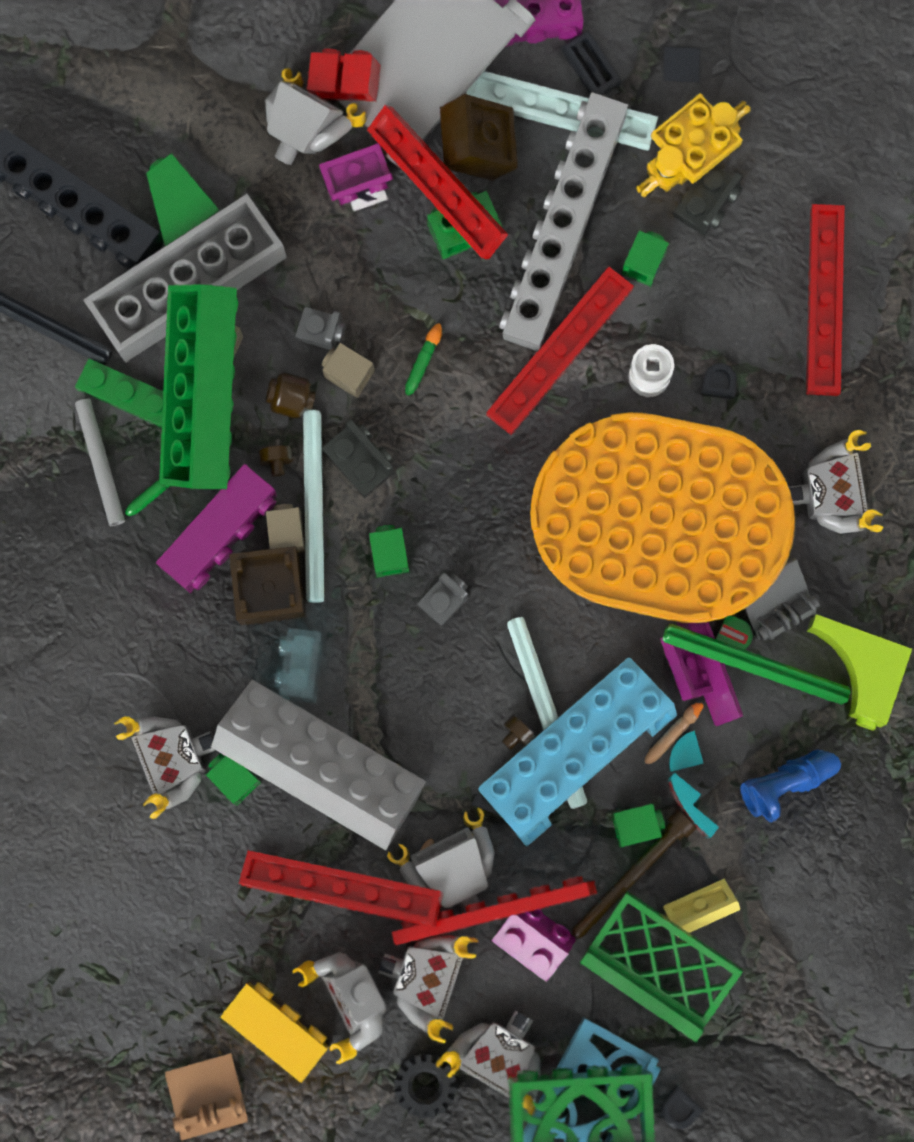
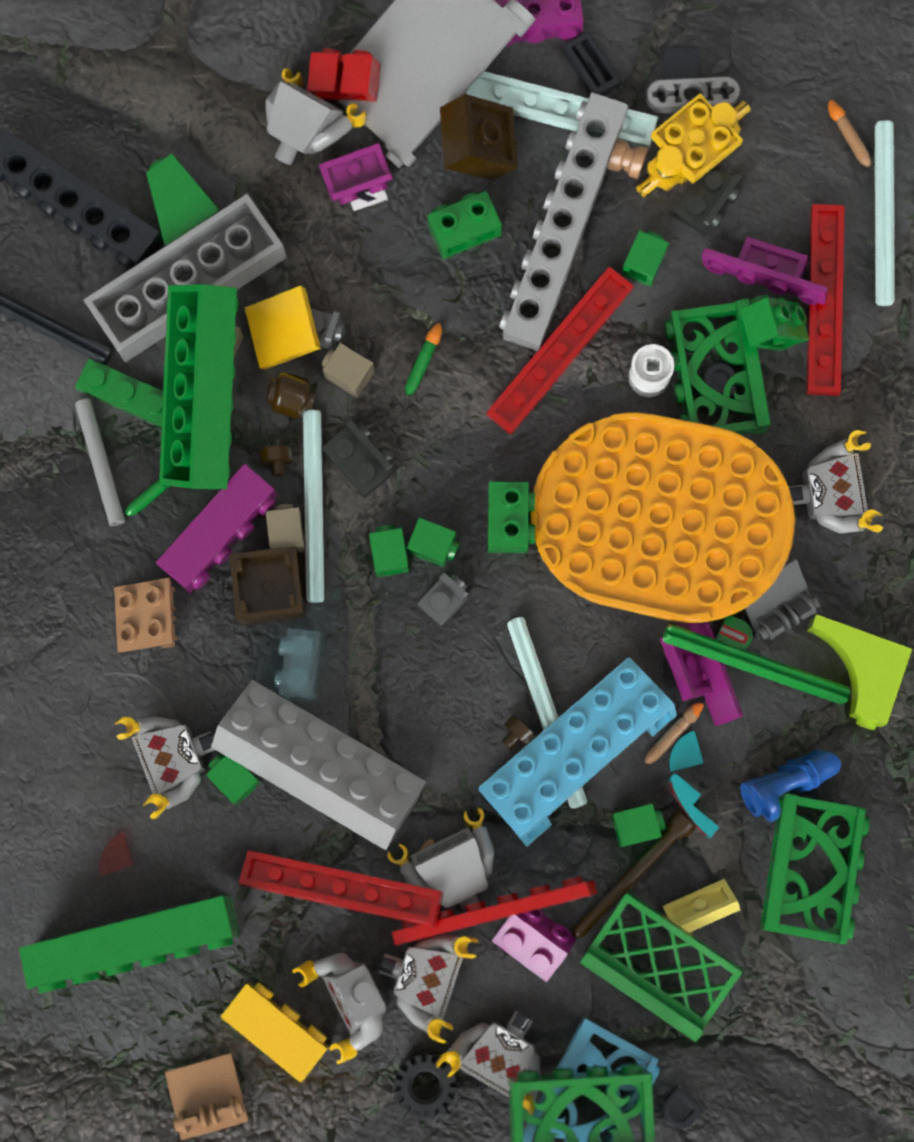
(115, 856): none -> clear red tile
(127, 942): none -> green brick
(145, 615): none -> medium nougat hinge
(282, 328): none -> yellow tile
(433, 543): none -> green brick
(437, 182): red plate -> none
(509, 517): none -> green brick
(628, 158): none -> medium nougat wheel
(701, 84): none -> light grey beam
(752, 402): none -> green fence
(768, 266): none -> magenta bracket
(774, 323): none -> green brick
(779, 902): none -> green fence
(838, 115): none -> medium nougat piece
(884, 213): none -> light aqua axle

